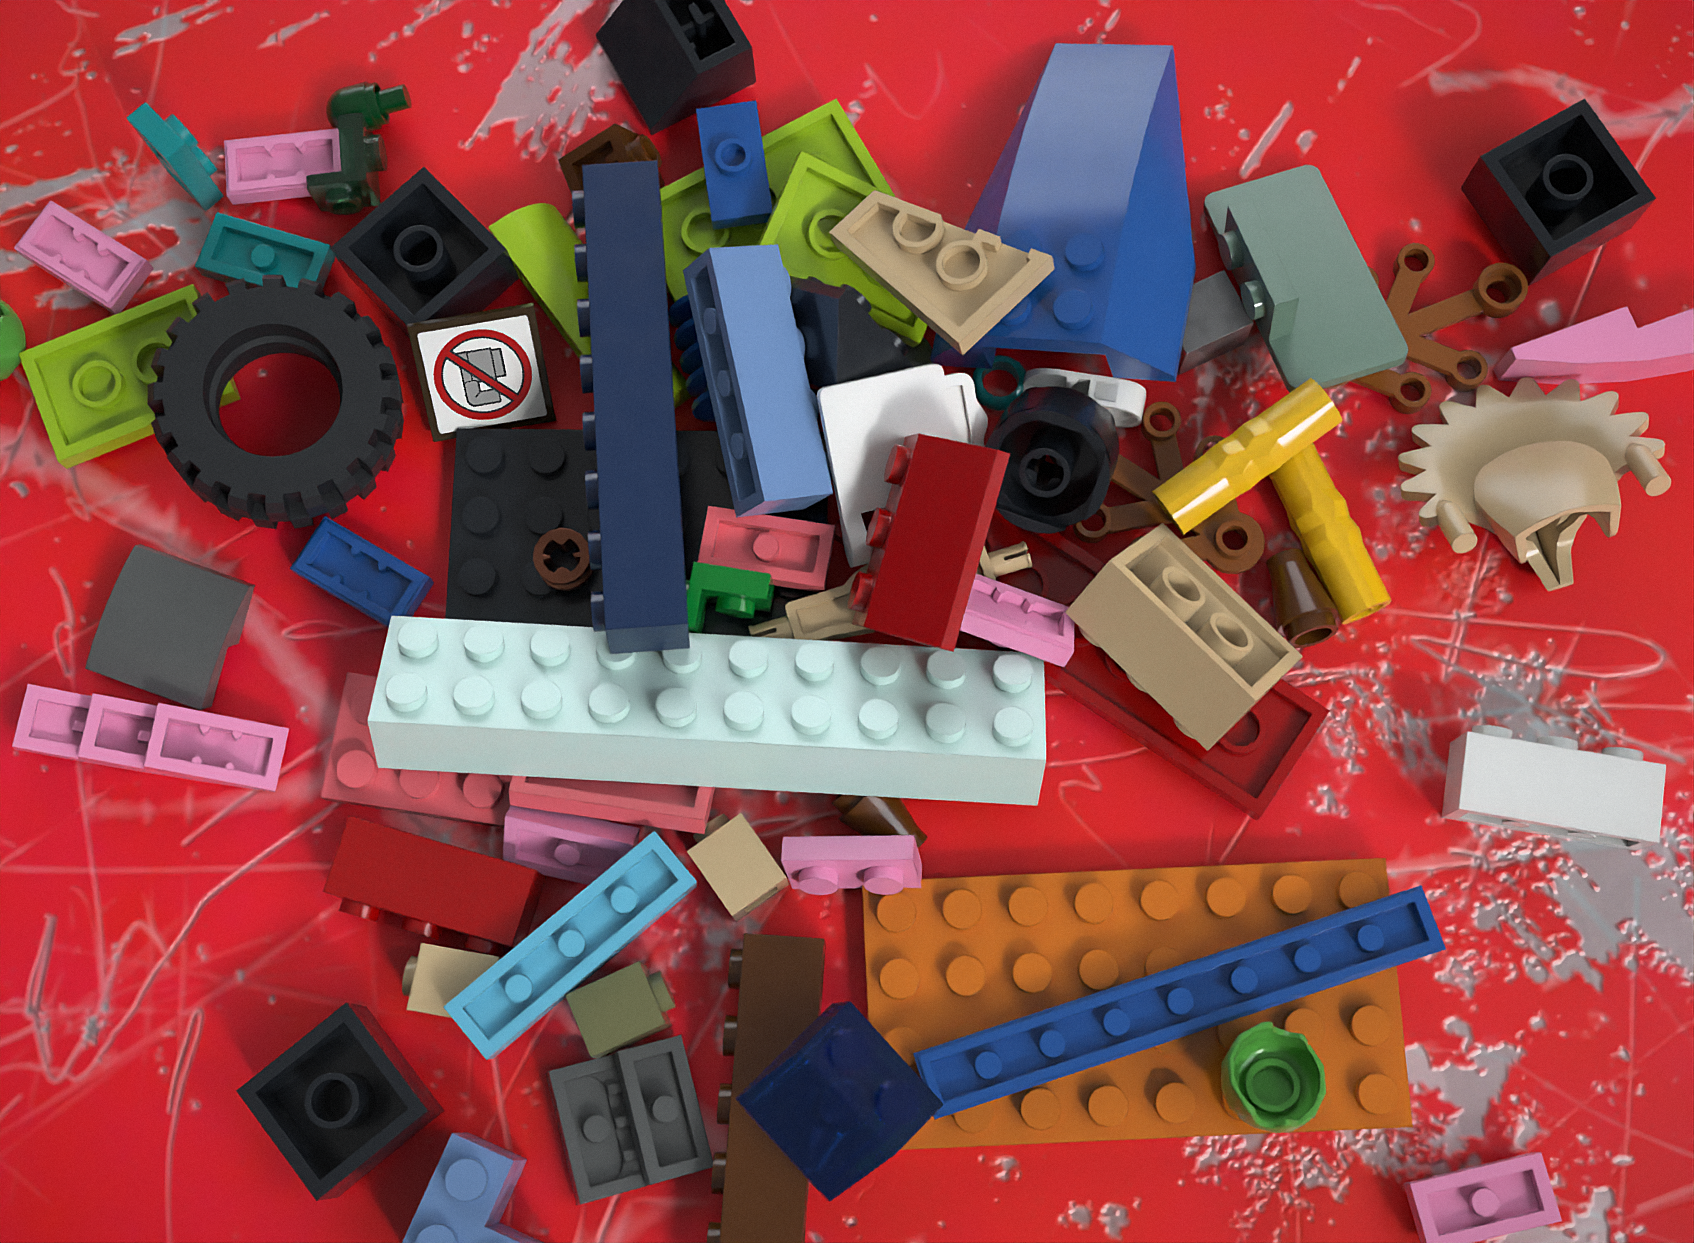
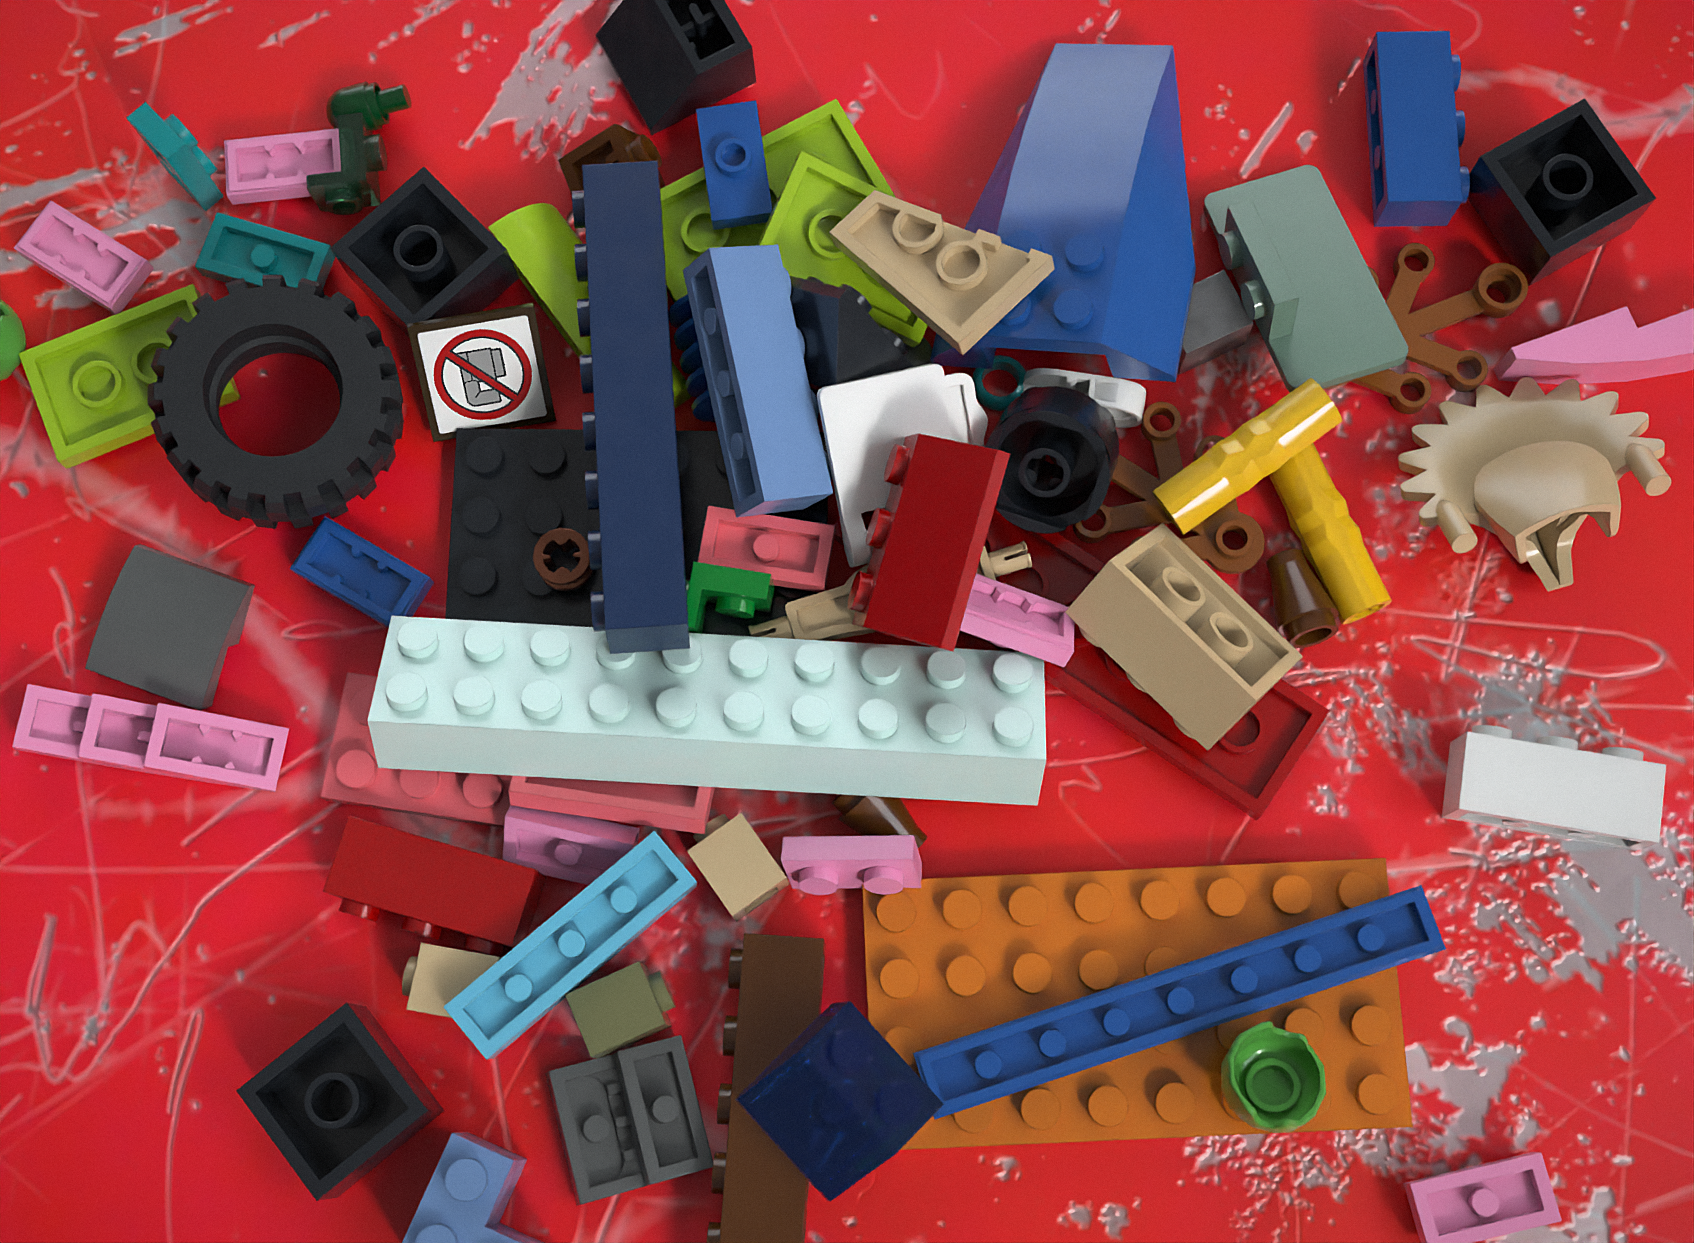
(1414, 129): none -> blue brick

